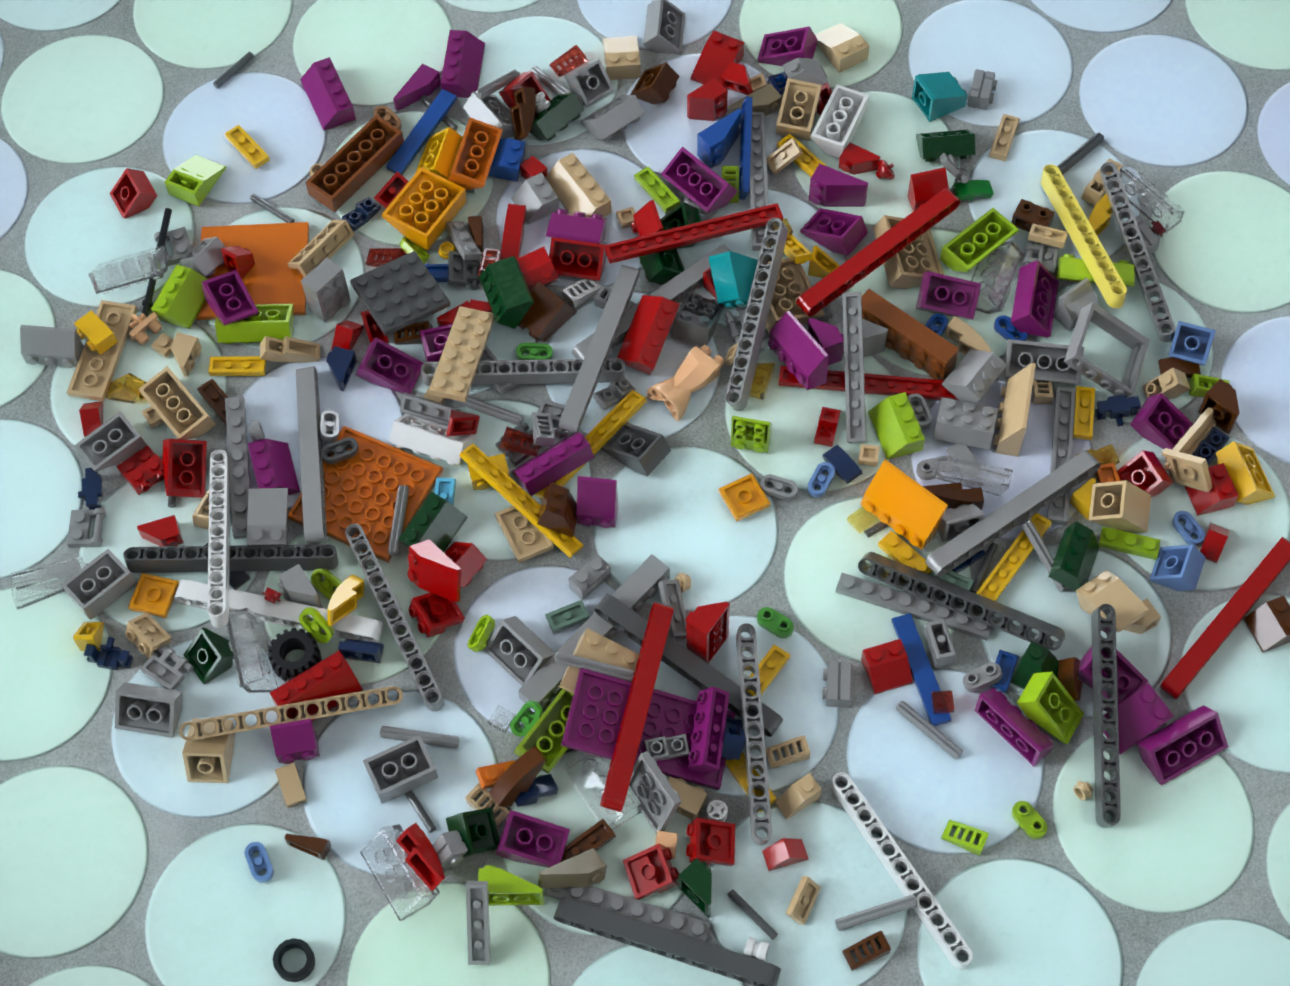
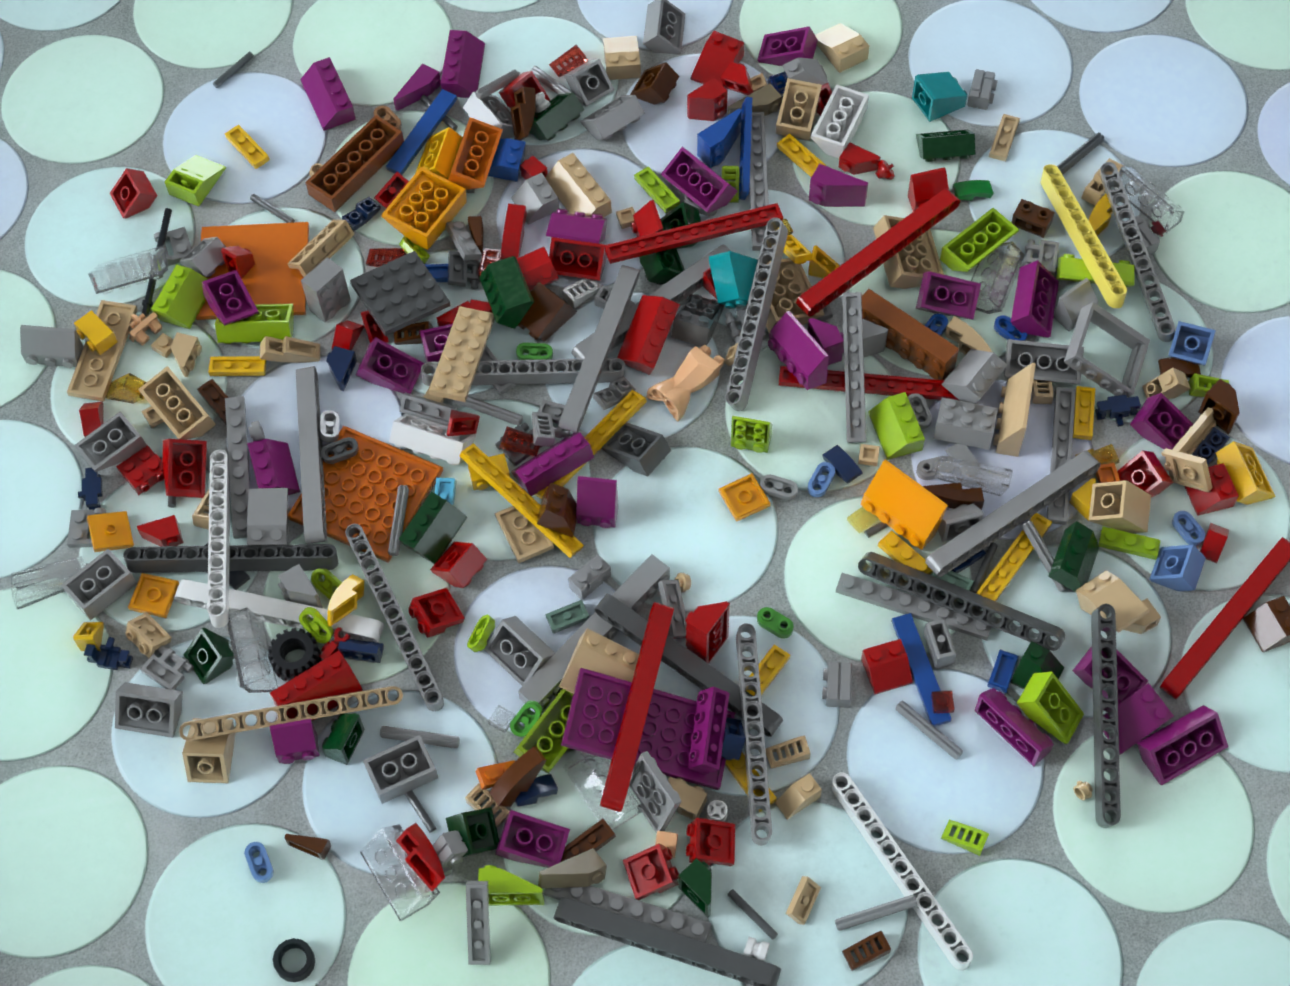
(110, 531): none -> light orange plate
(272, 595): red plate -> none
(291, 785): tan tile -> none
(332, 647): none -> red plate
(343, 738): none -> dark green slope
(434, 571): red slope -> none
(444, 249): yellow plate -> none
(595, 666): light grey axle -> none
(667, 748): light grey slope -> none
(762, 379): clear yellow slope -> none
(784, 156): tan plate -> none
(784, 853): red slope -> none
(827, 426): red slope -> none
(835, 230): magenta slope -> none
(951, 165): light grey plate -> none
(982, 677): light grey plate -> none
(1028, 819): lime plate -> none
(1047, 235): tan plate -> none
(1068, 676): reddish brown slope -> none

